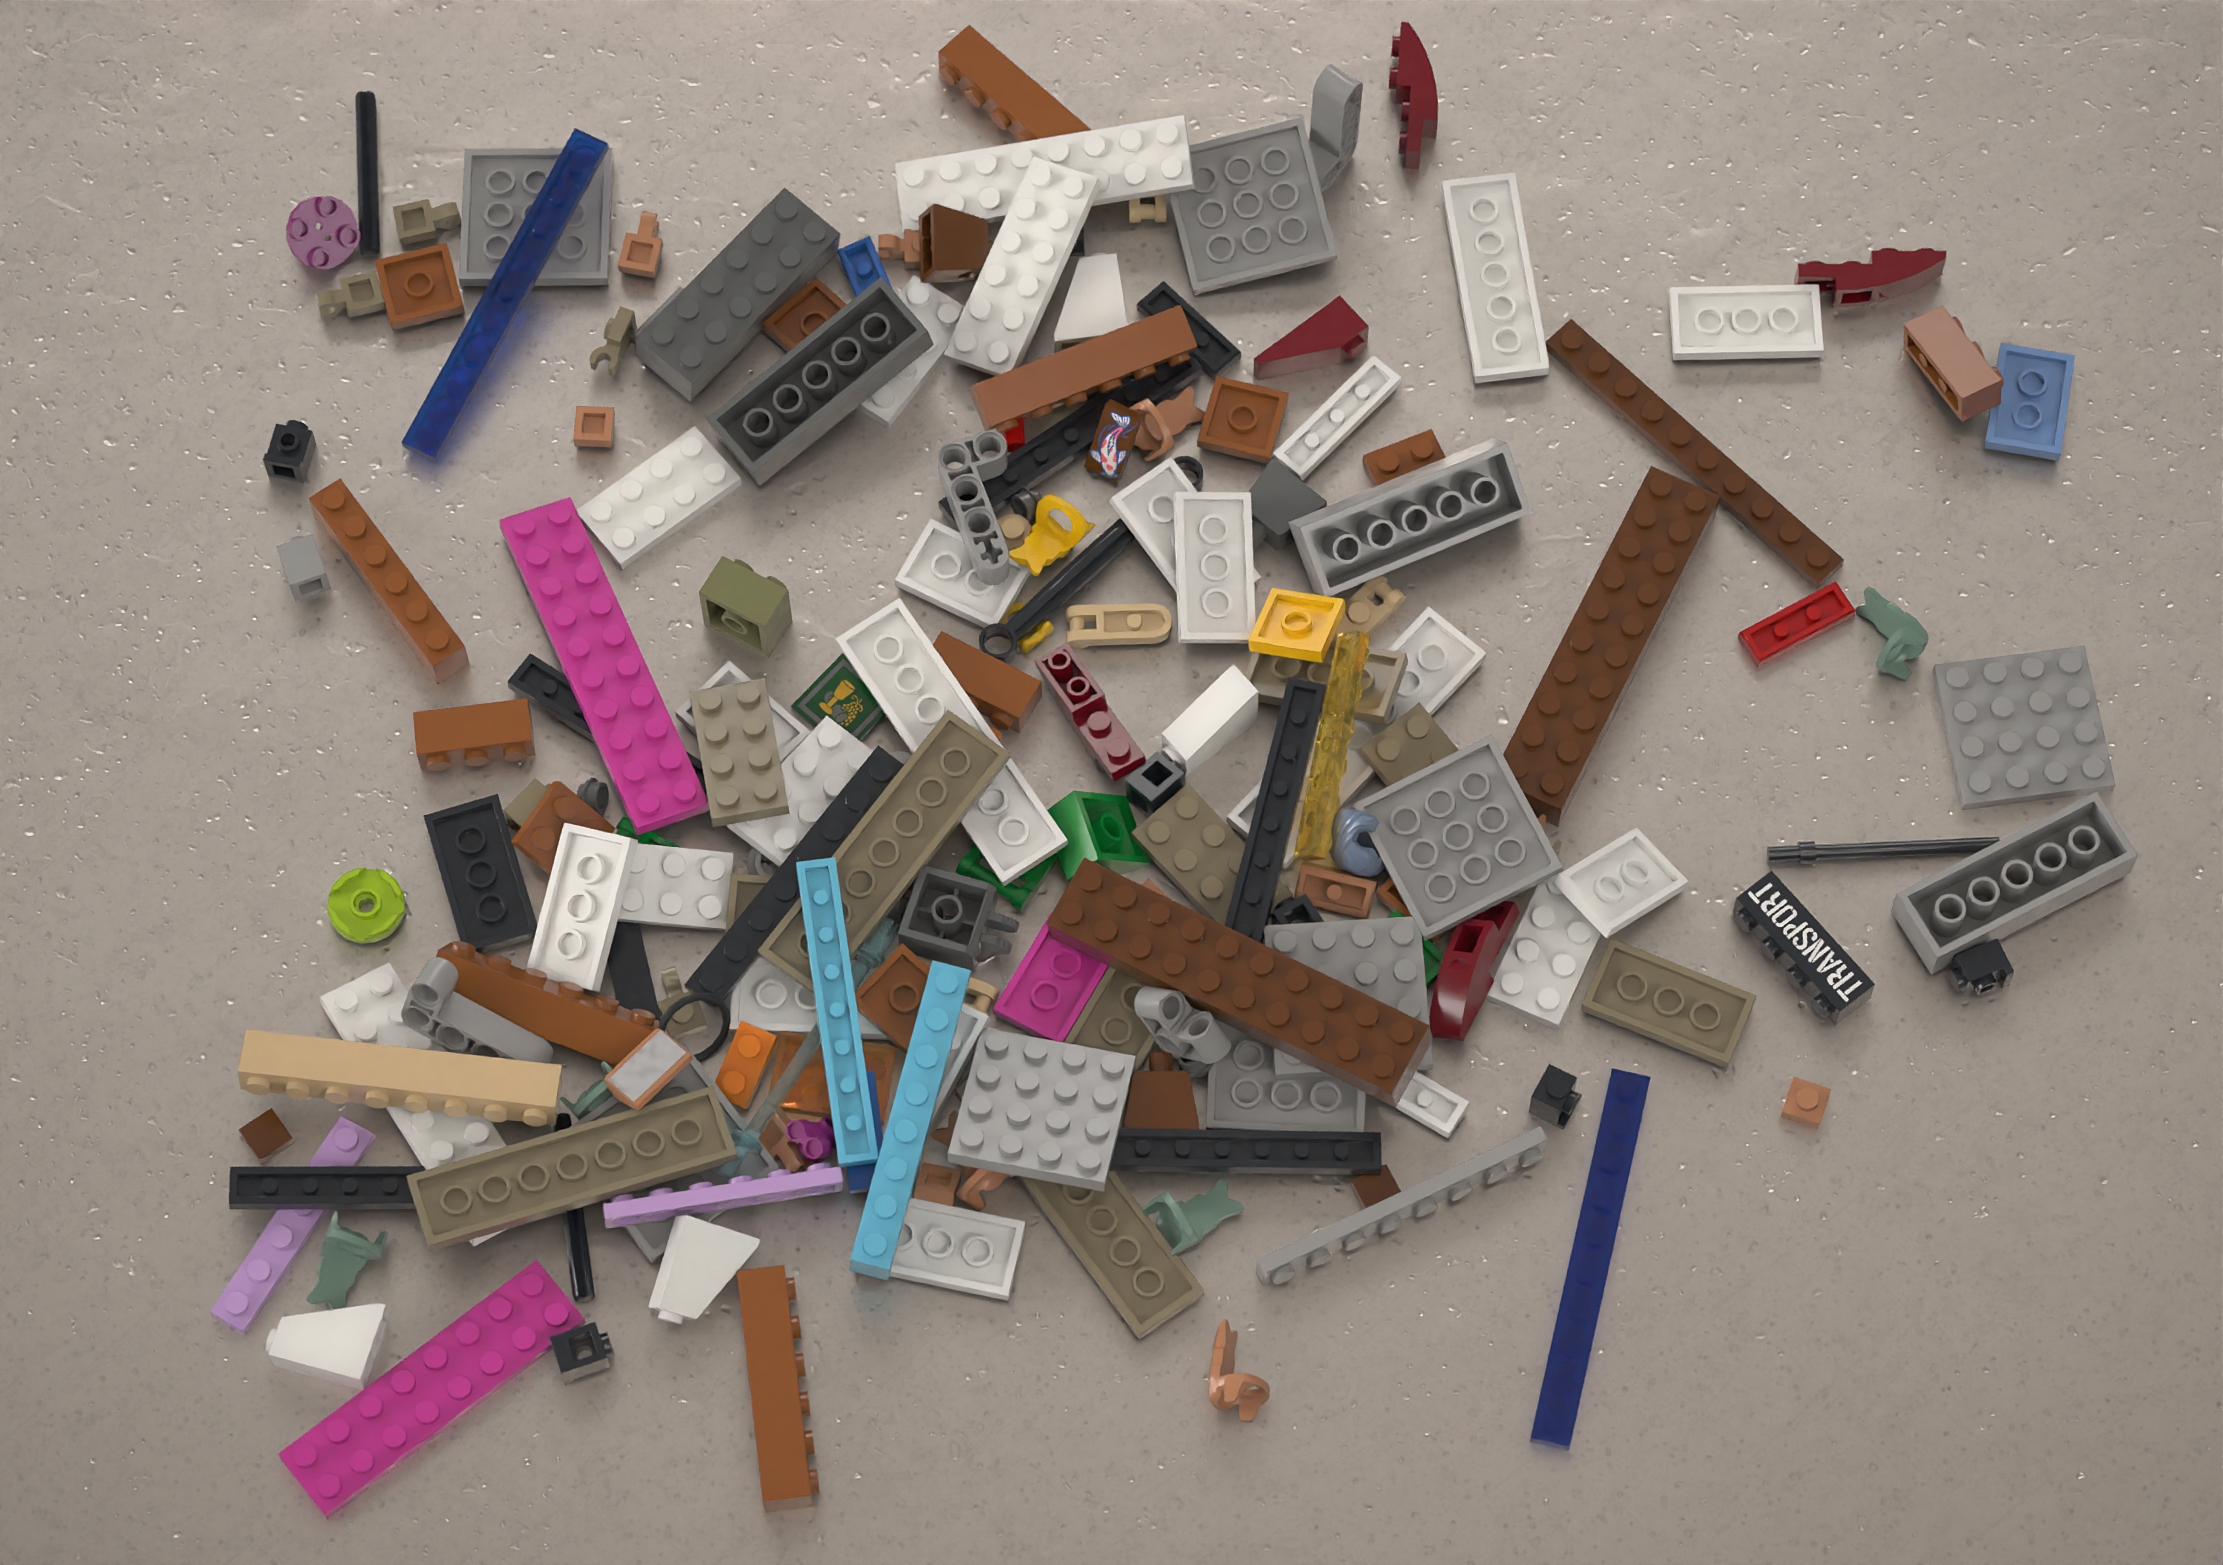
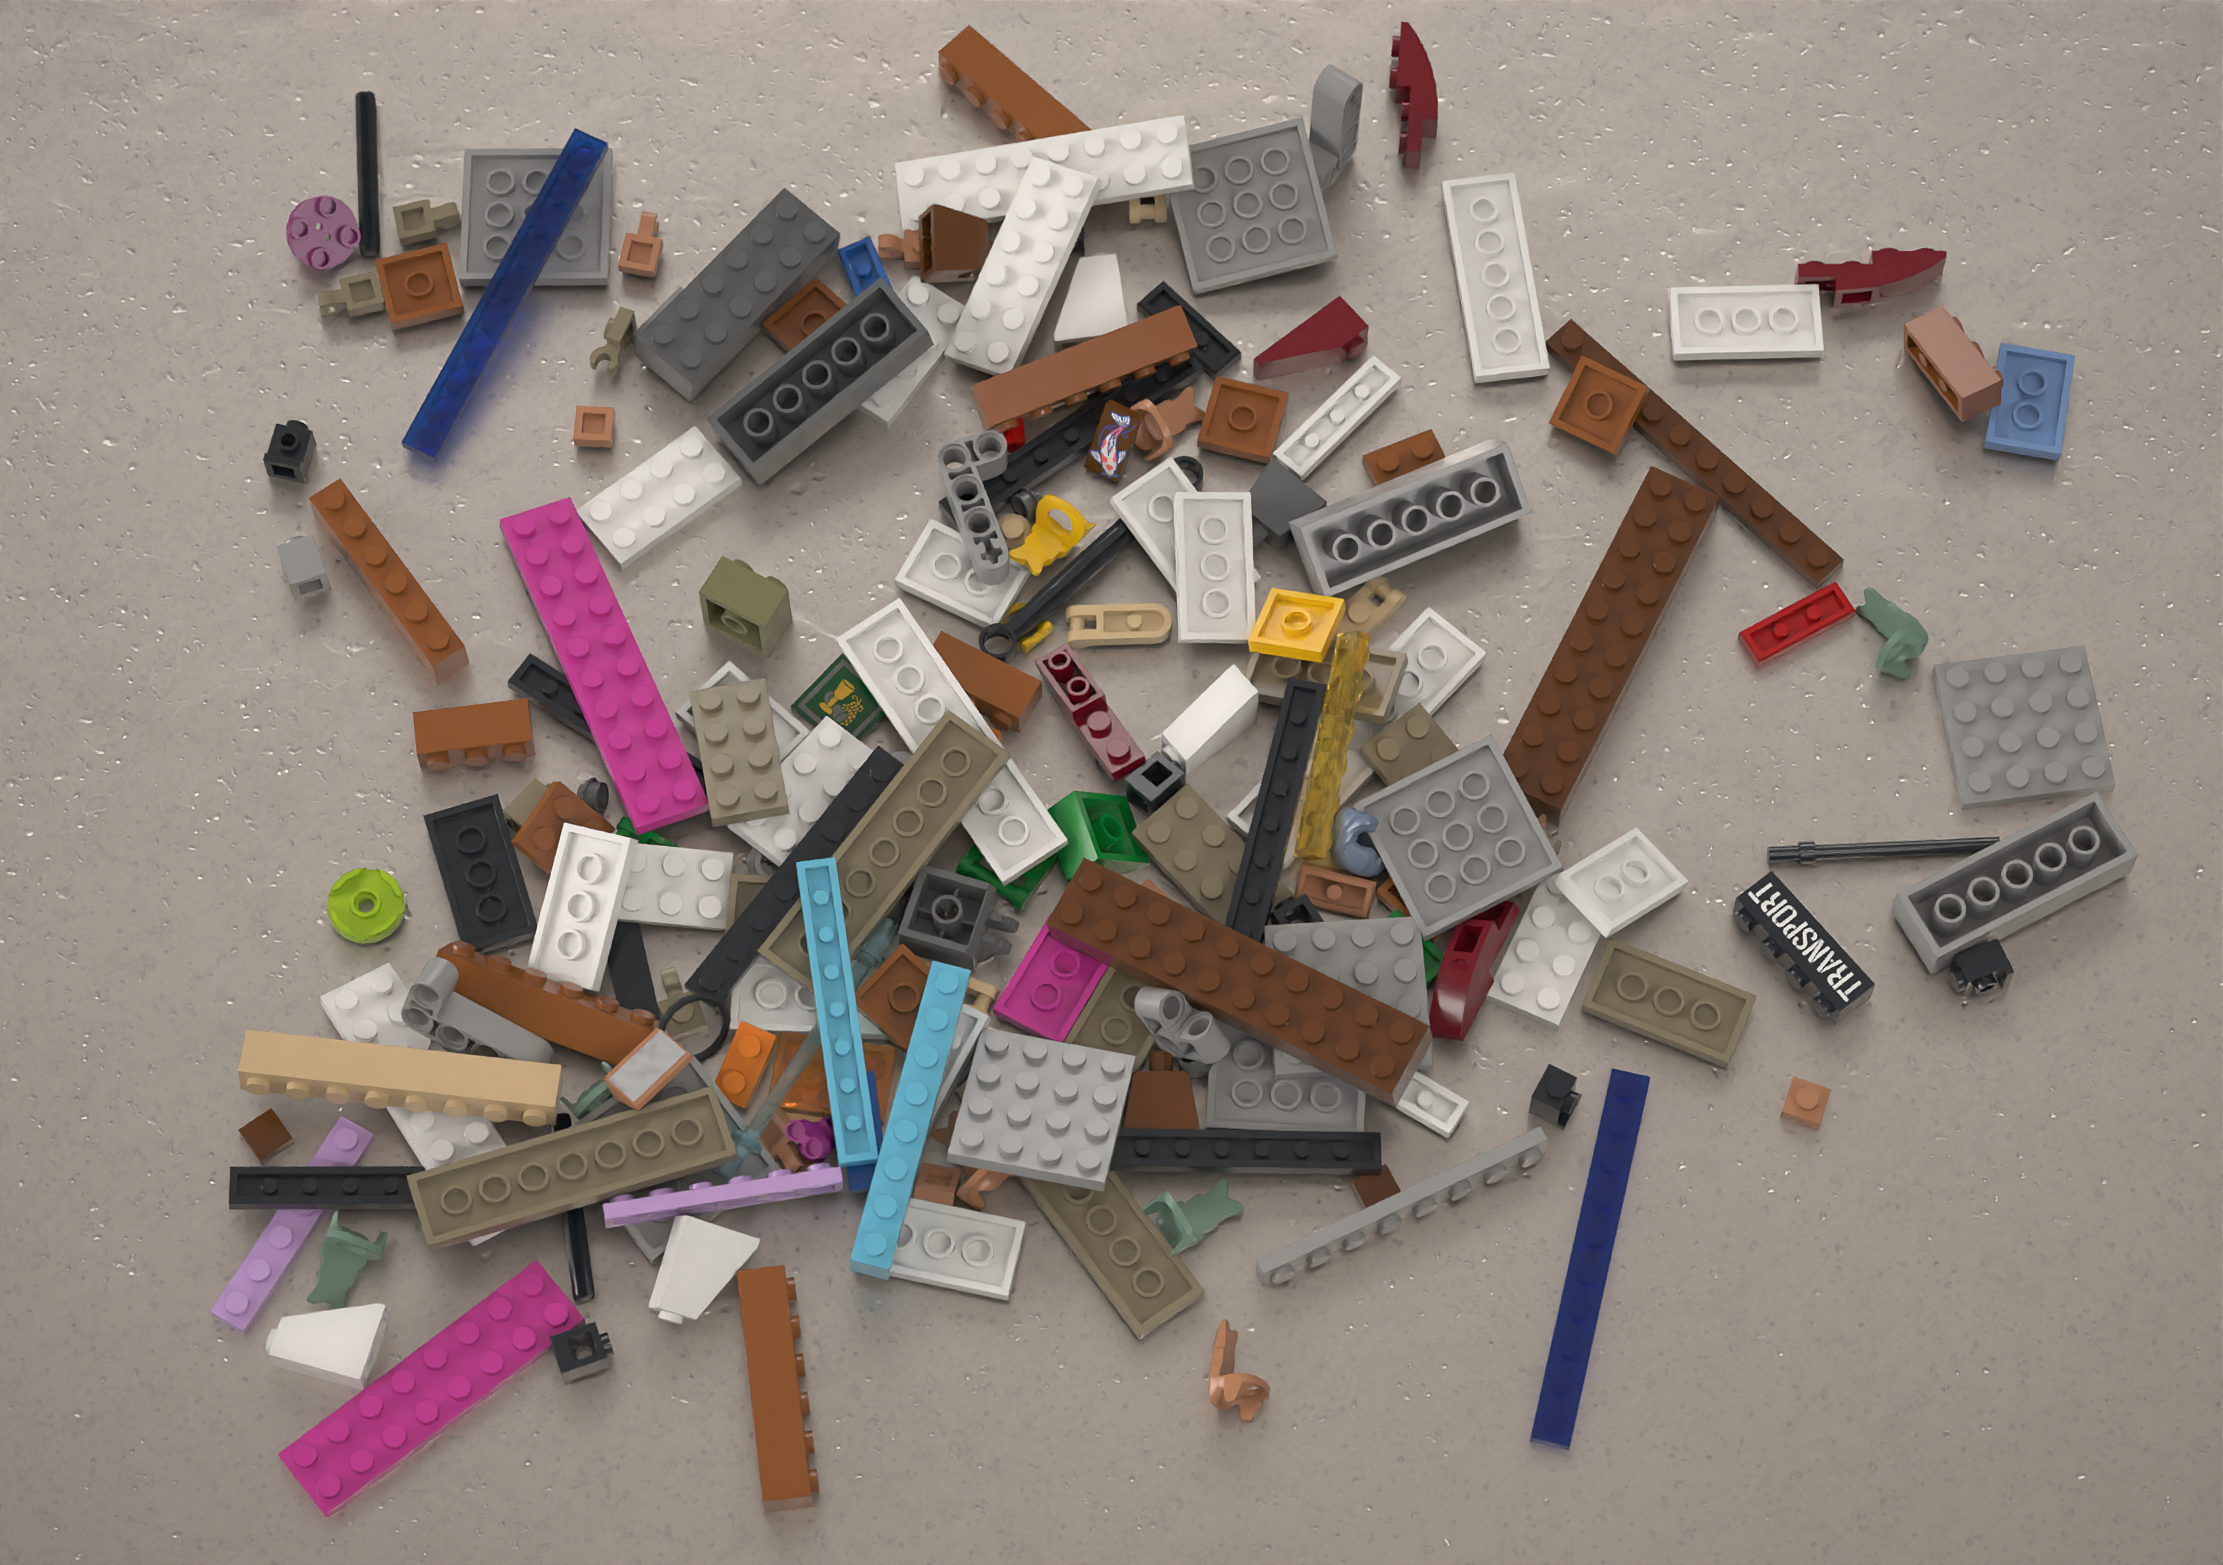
(1599, 405): none -> dark orange plate

